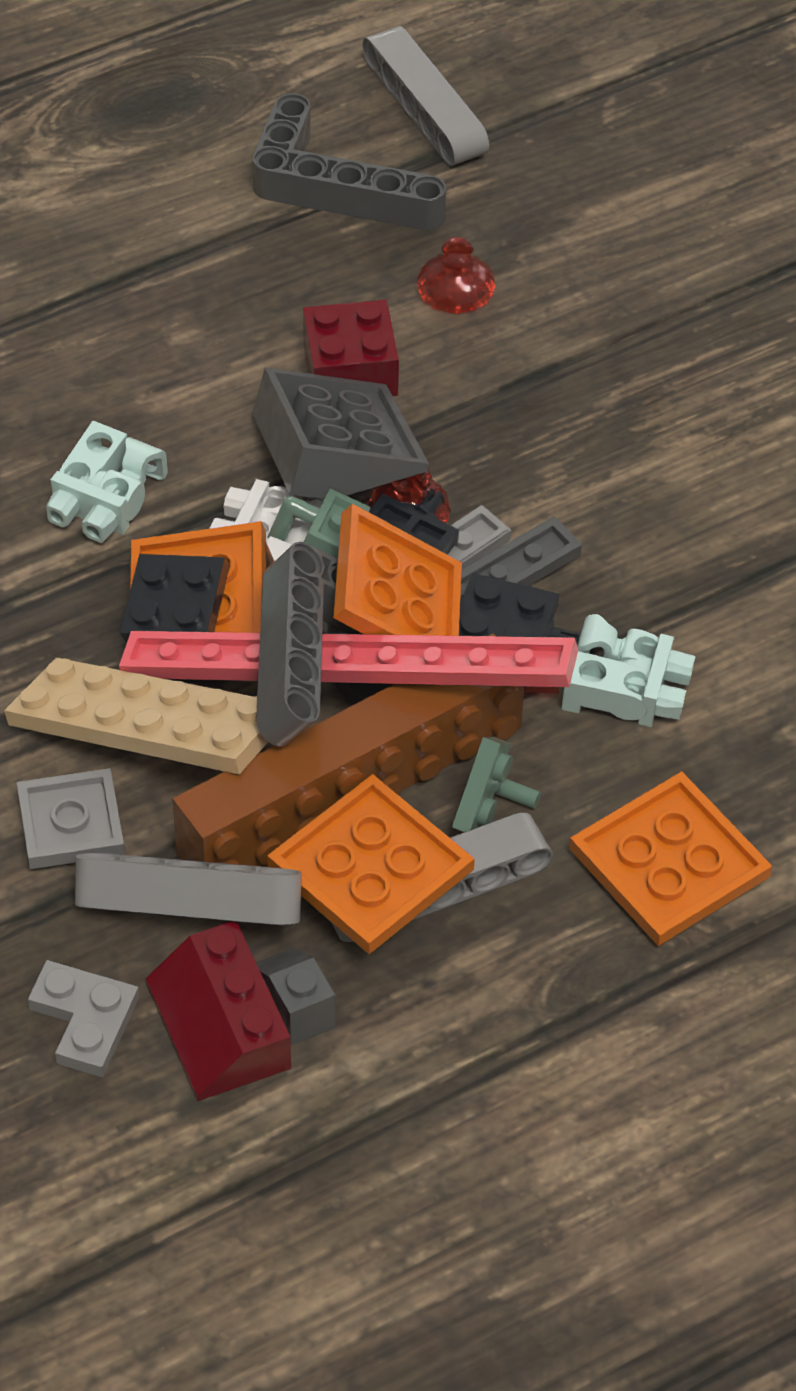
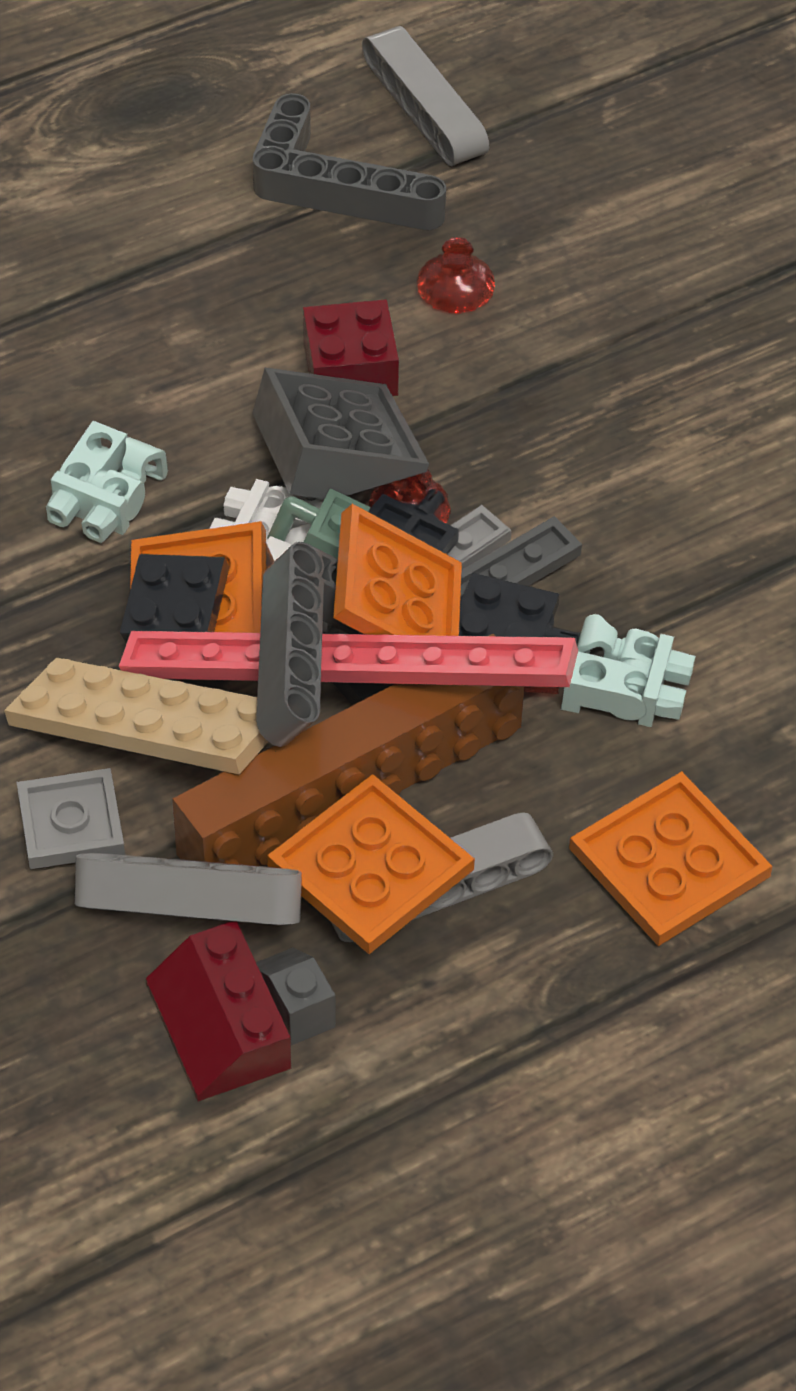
(95, 1011): light grey plate -> none
(485, 780): sand green plate -> none

